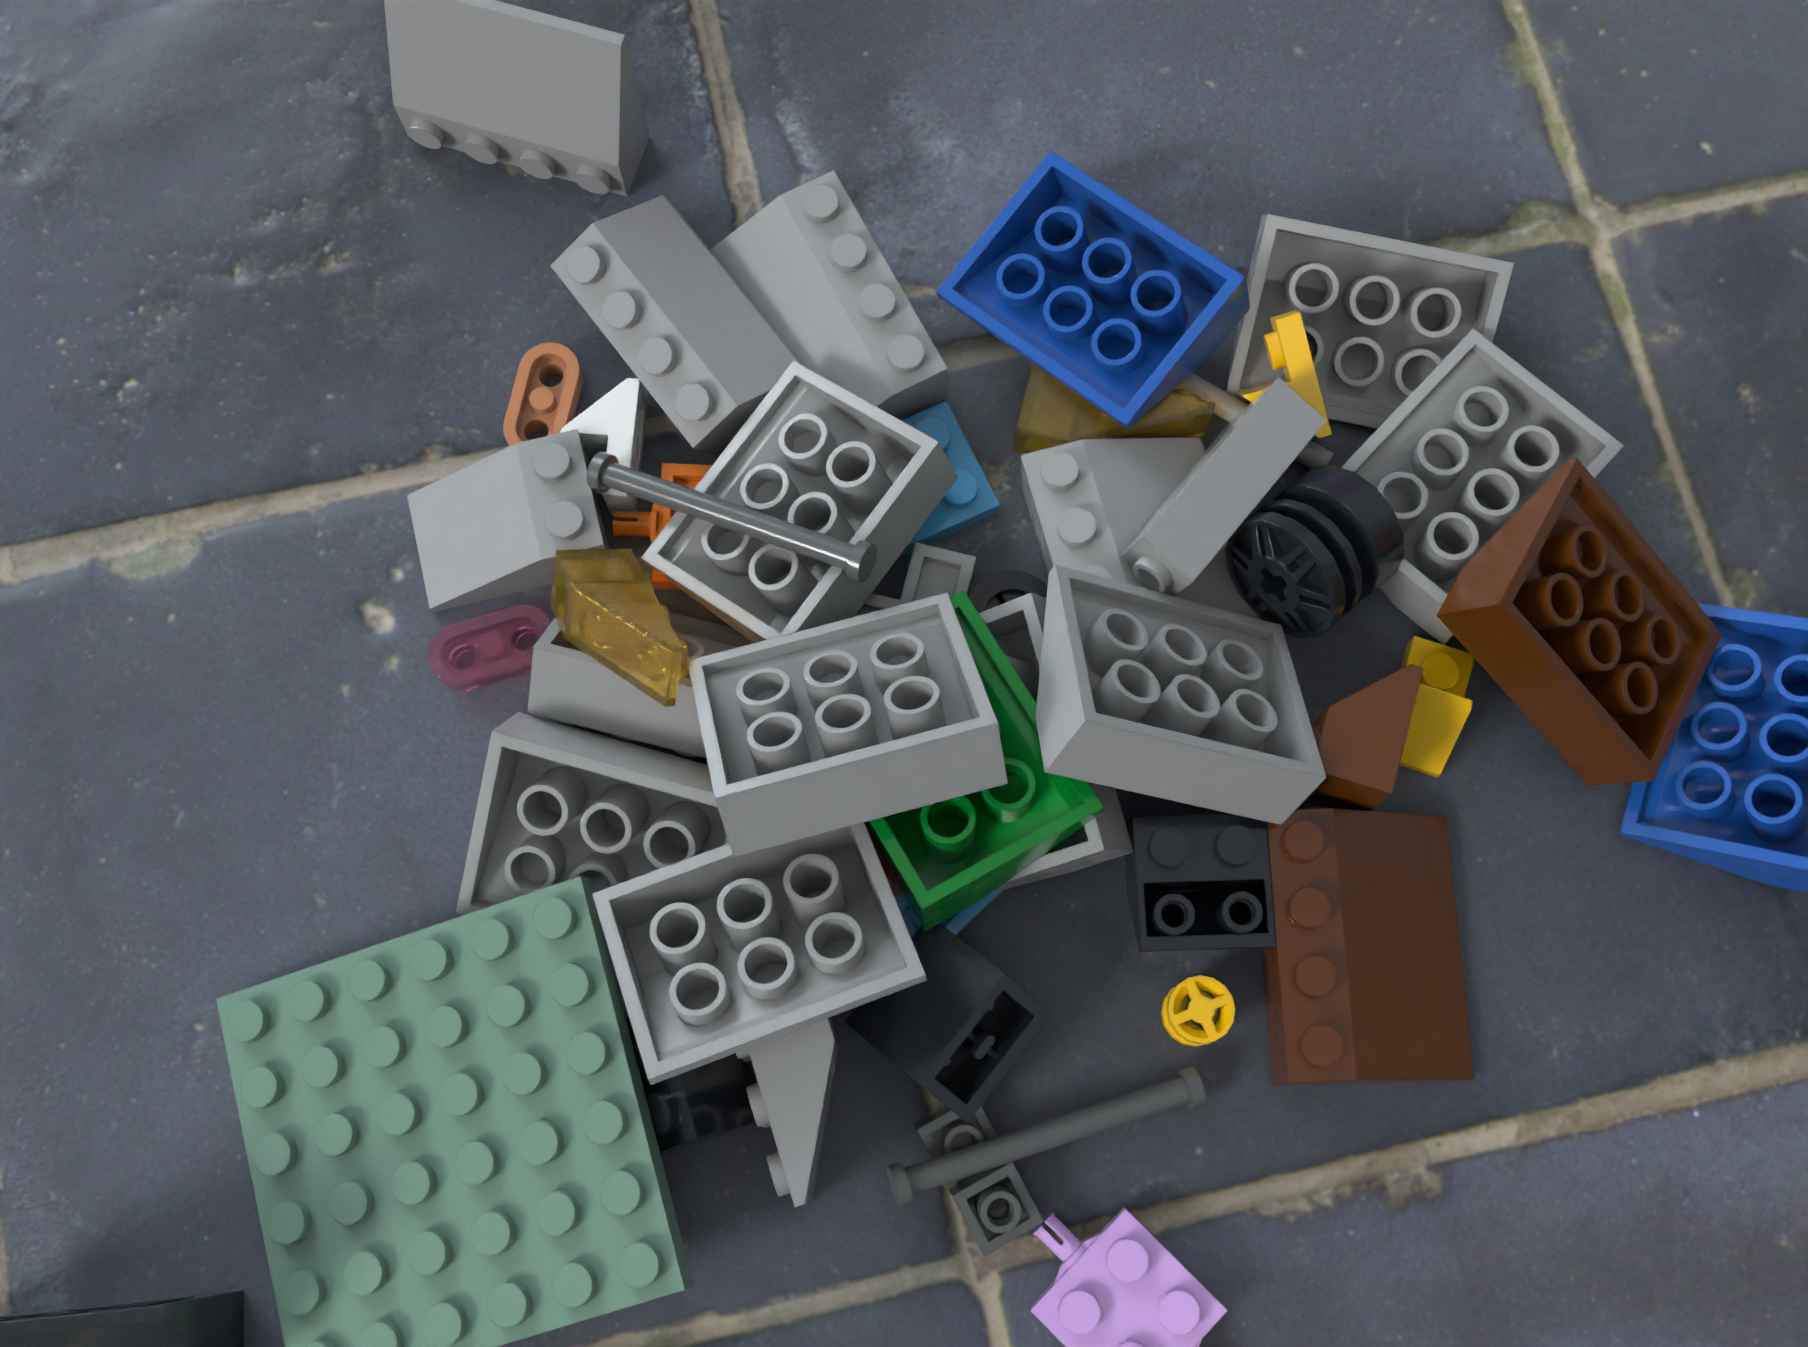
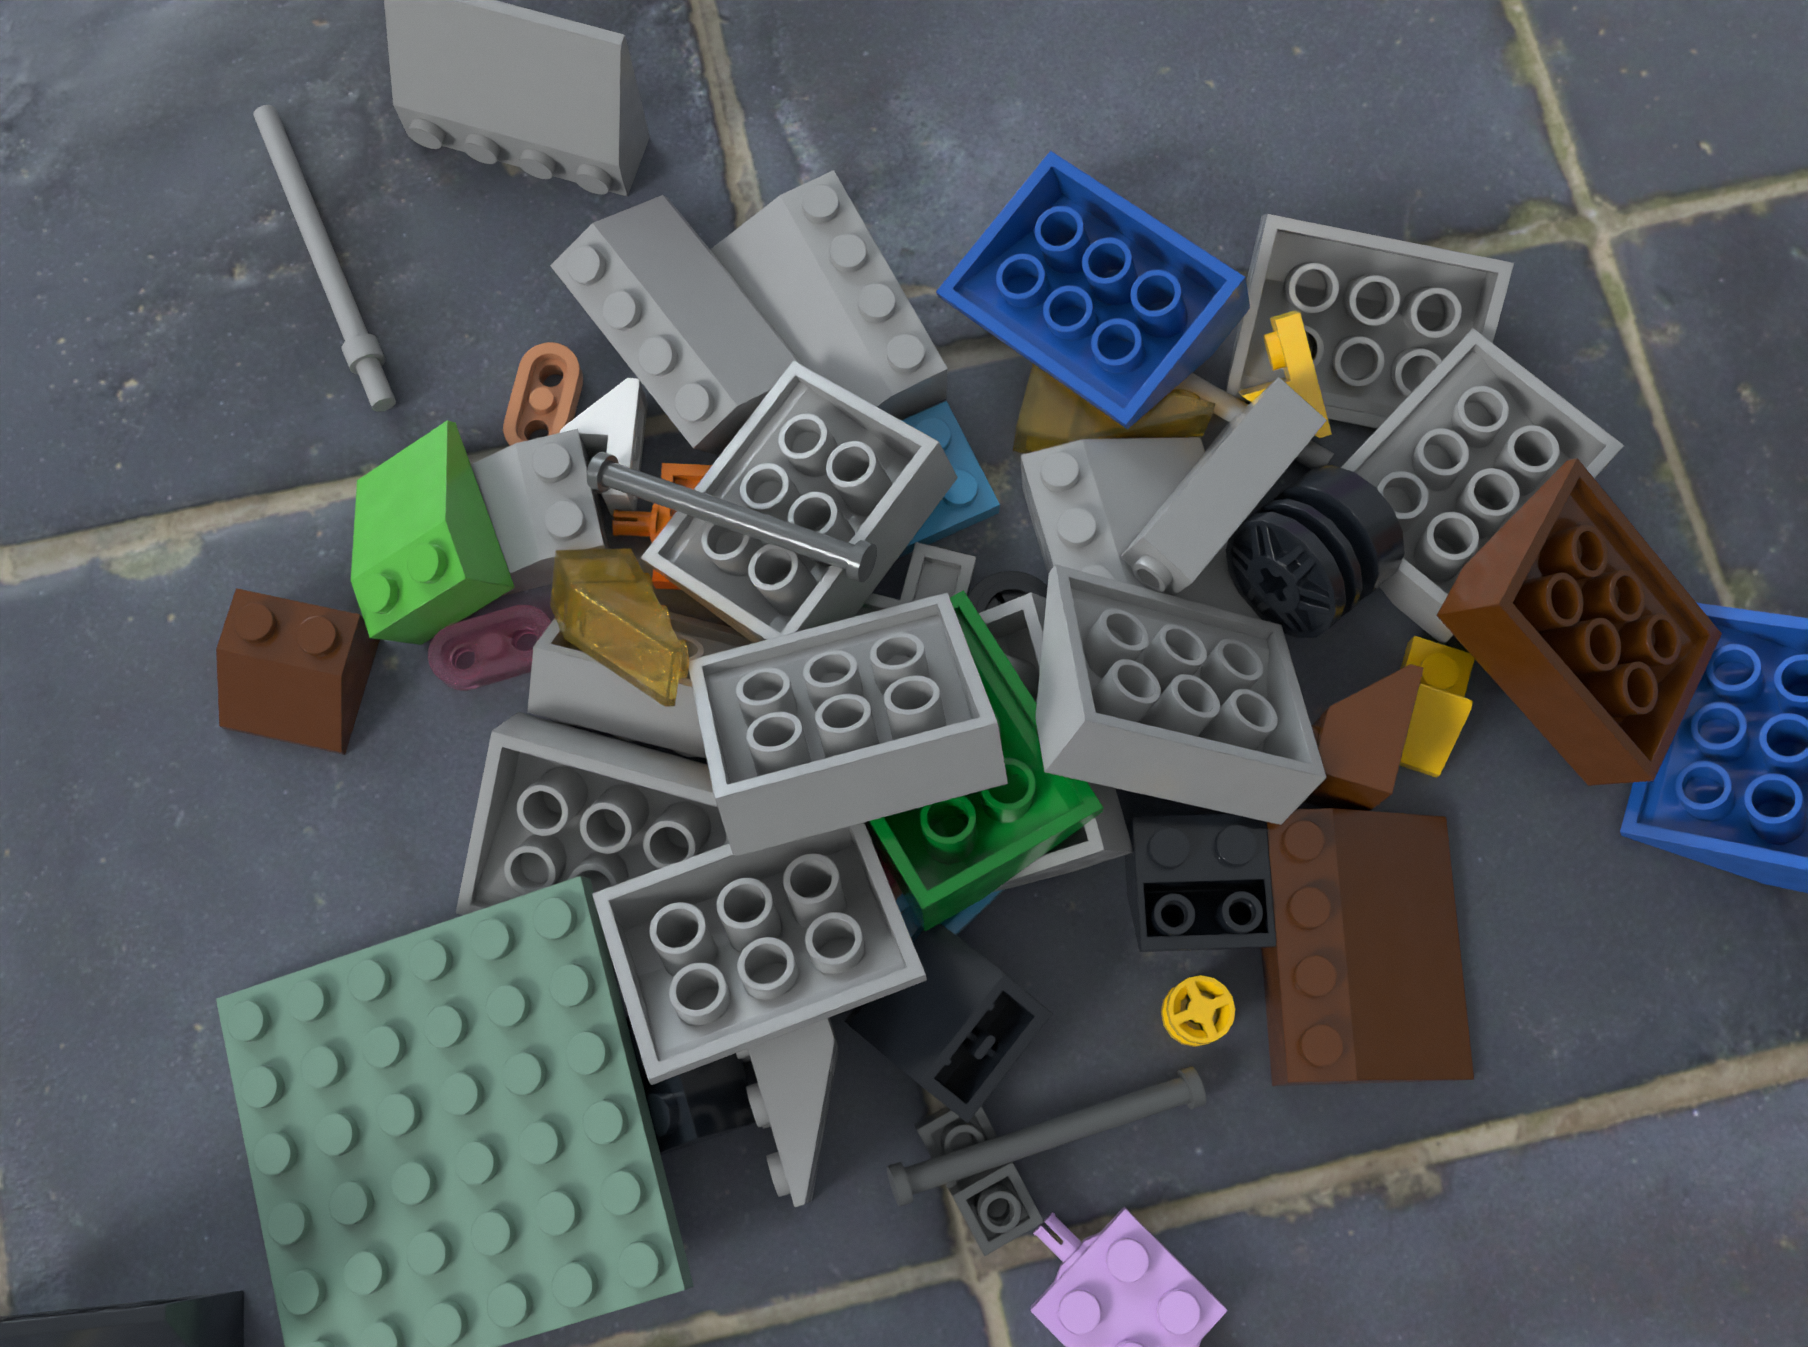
(292, 670): none -> reddish brown slope
(360, 348): none -> light grey bar
(424, 542): none -> bright green slope

